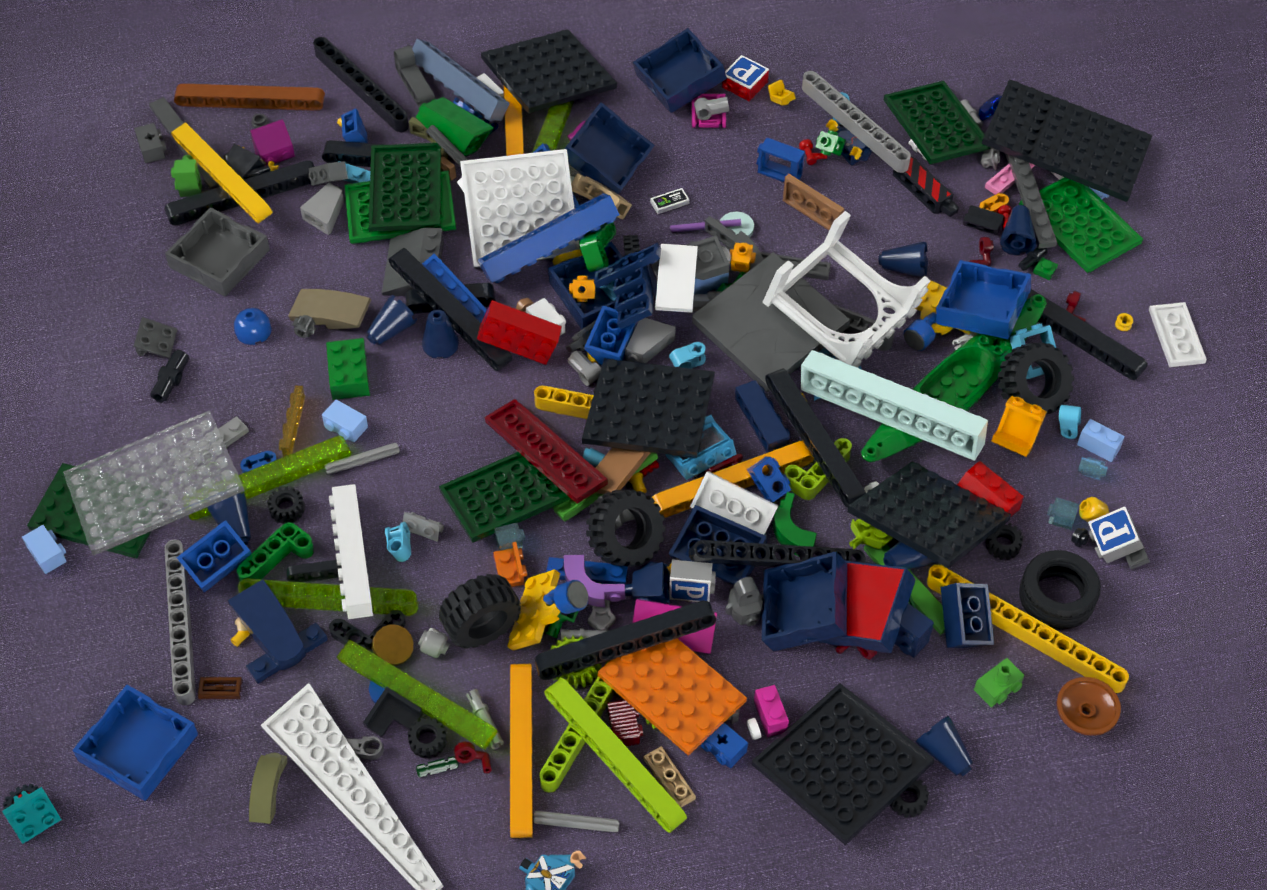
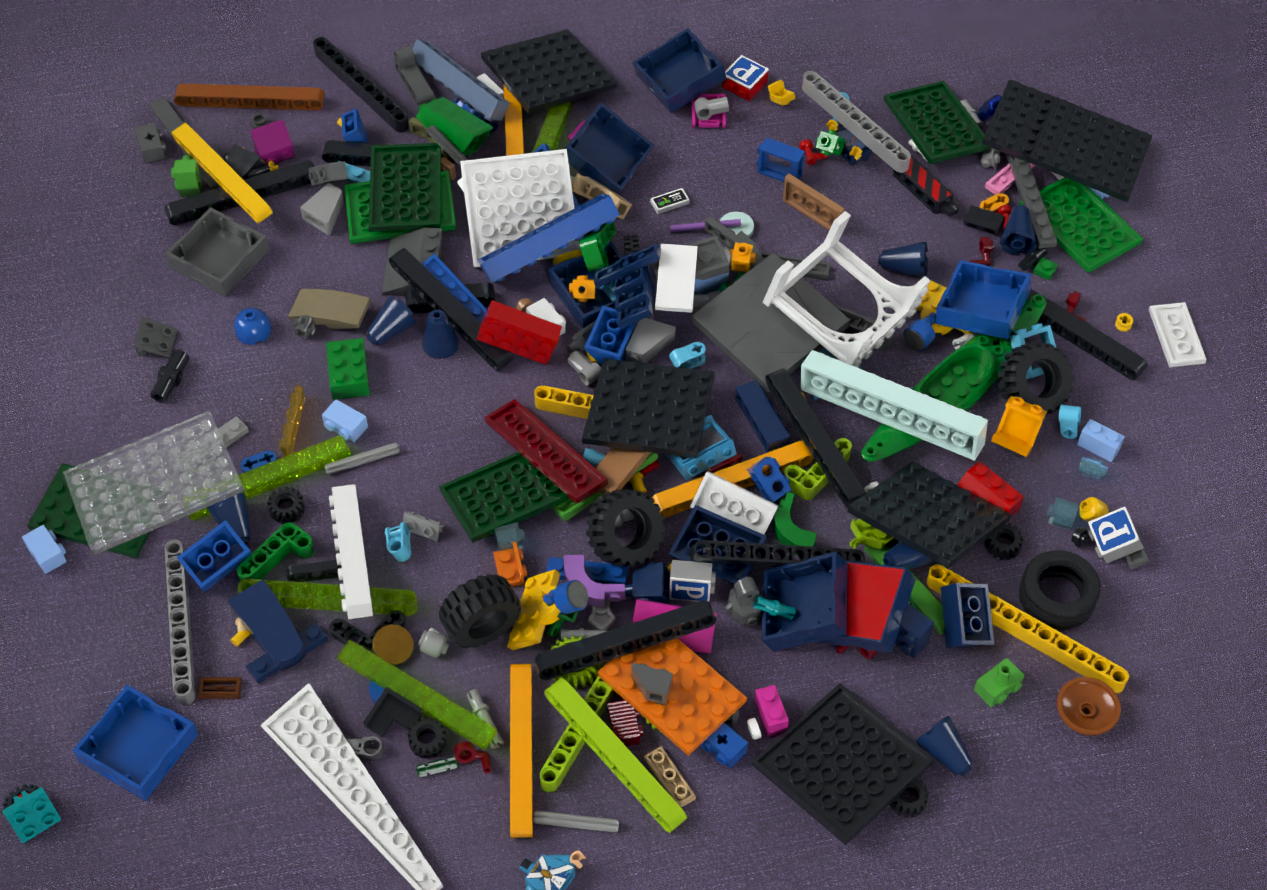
(264, 787): olive arch -> none
(652, 683): none -> dark grey slope
(774, 607): none -> teal pin

